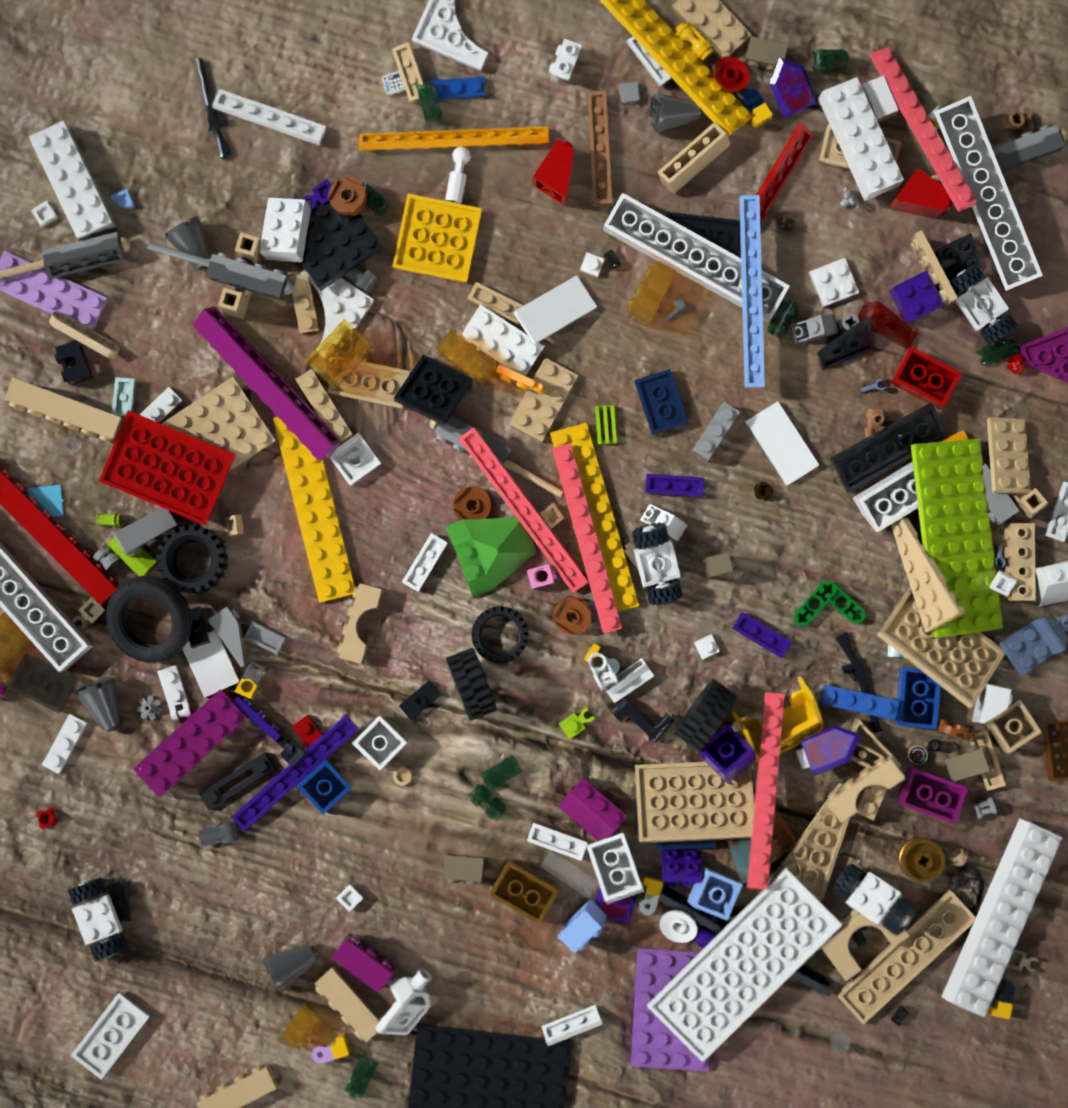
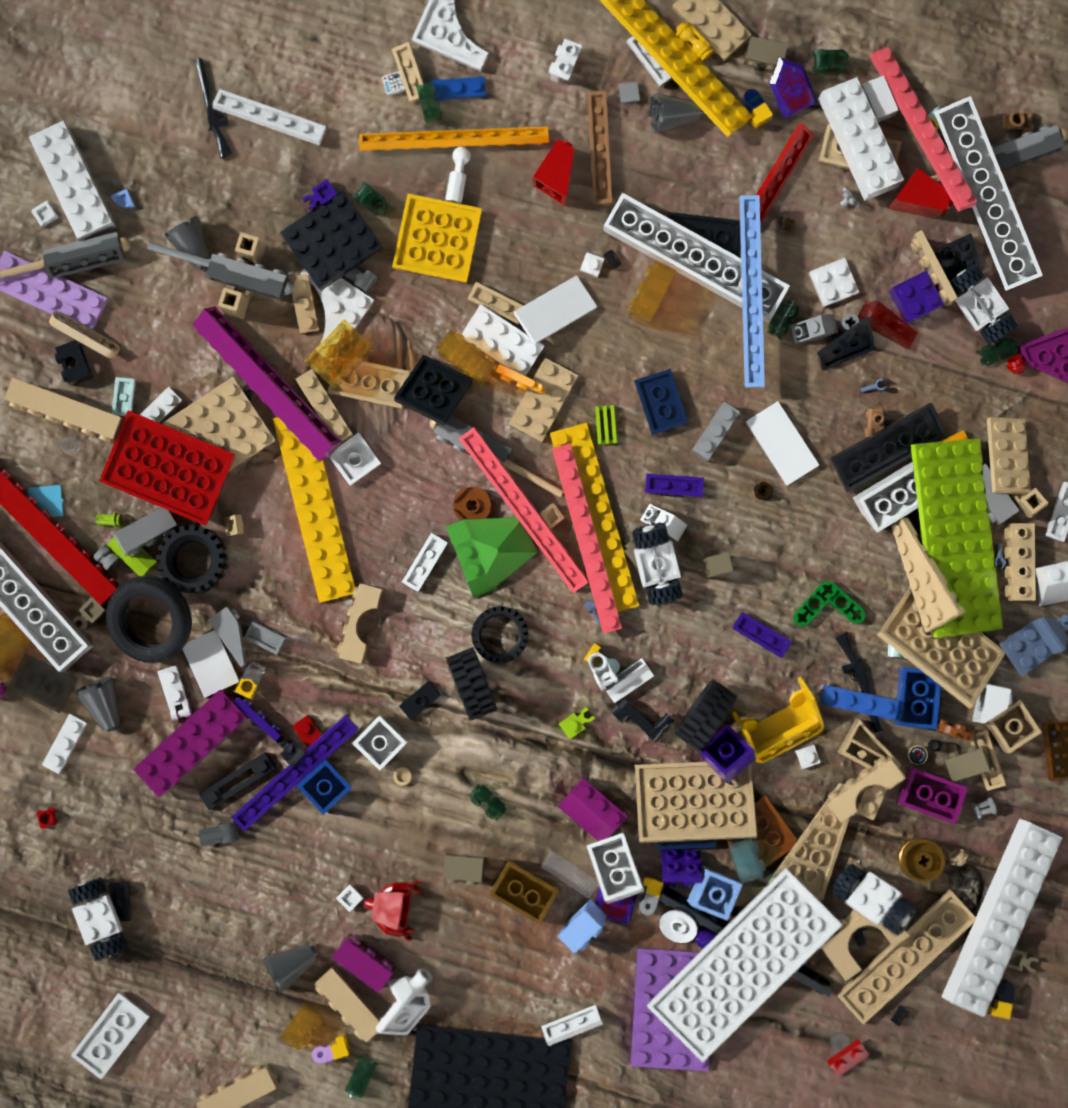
(153, 707): light grey plant -> none
(199, 633): black plate -> none
(285, 229): white brick -> none
(352, 205): dark orange plate -> none
(392, 907): none -> torso
(501, 773): clear green hinge -> none
(534, 582): bright pink brick -> none
(557, 841): white plate -> none
(578, 606): dark orange plate -> none
(680, 305): sand blue hand -> none
(694, 158): tan brick -> none
(706, 646): white plate -> none
(735, 69): red dish -> none
(765, 791): coral plate -> none
(829, 748): dark purple tile -> none
(847, 1058): none -> red plate
(925, 378): red brick -> none
(1003, 583): white tile -> none

